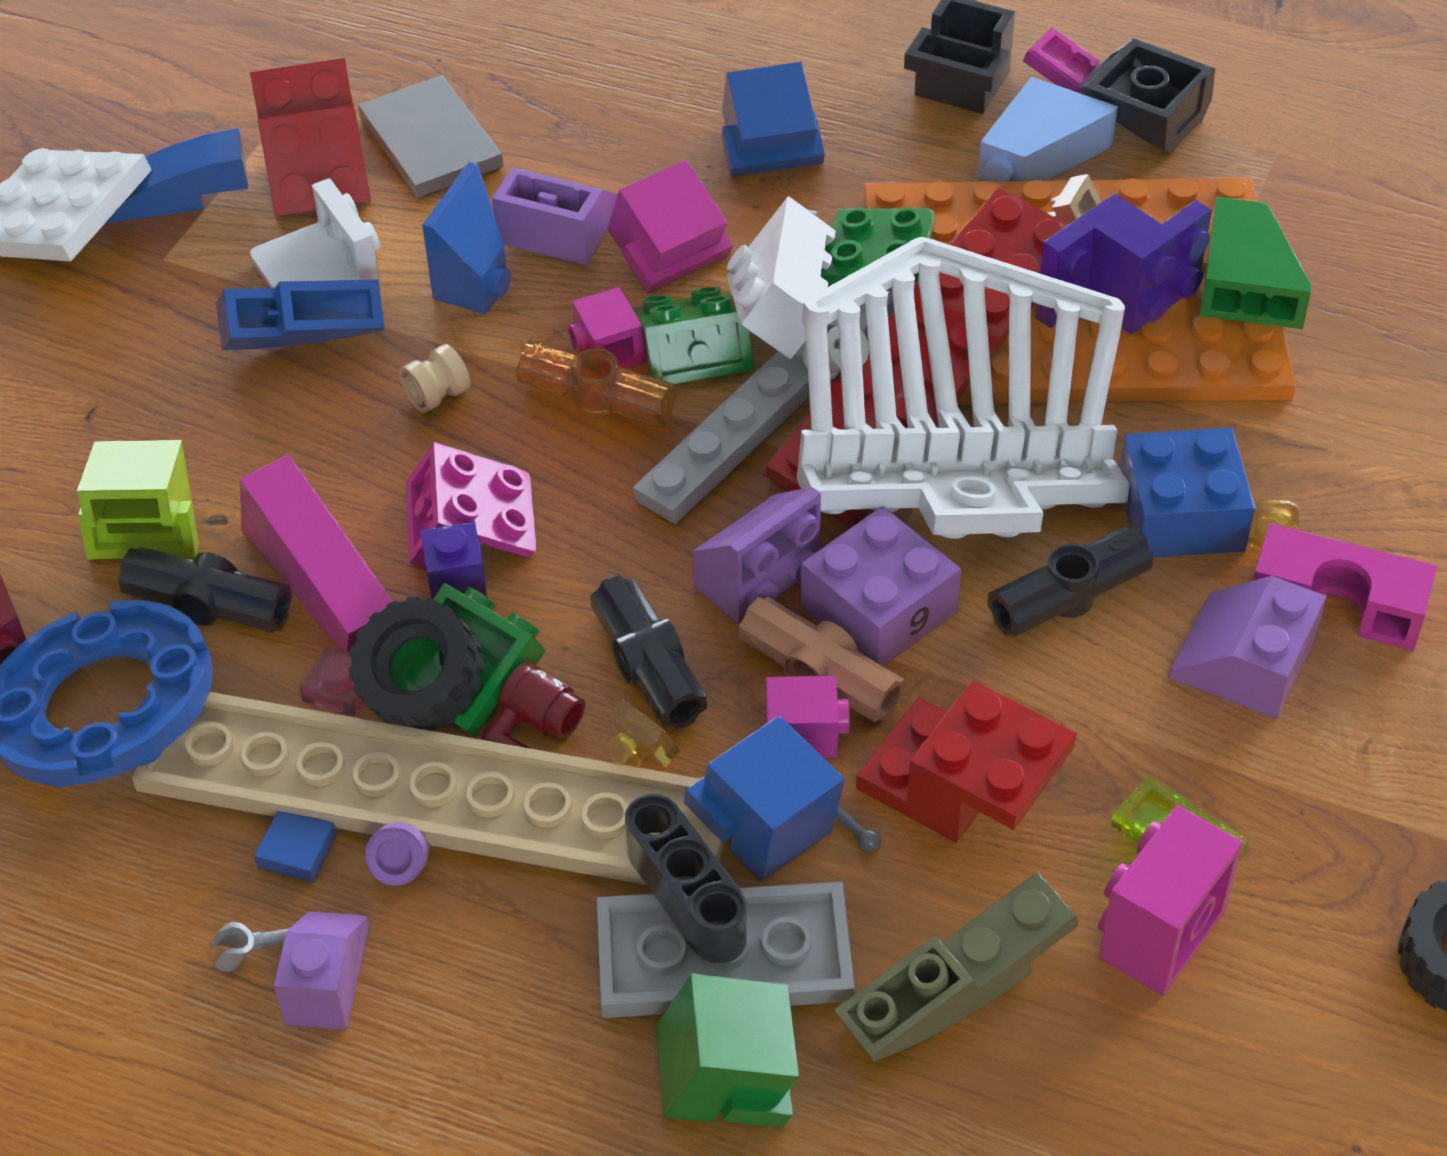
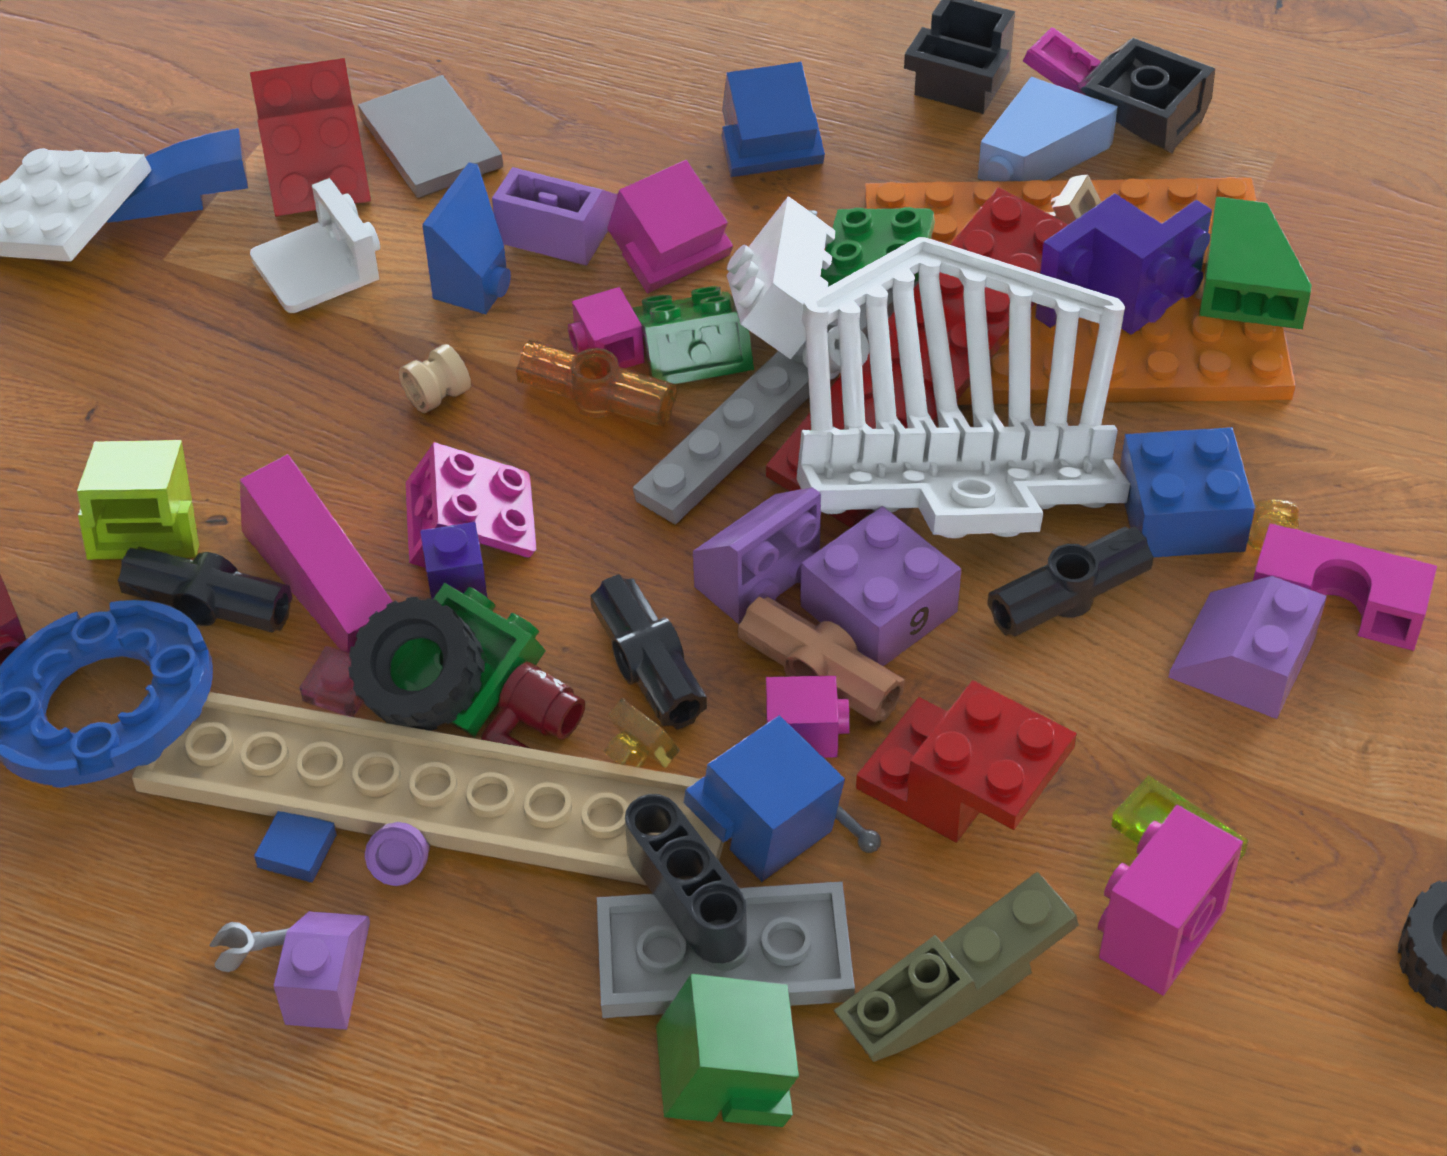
(298, 313): blue slope -> none

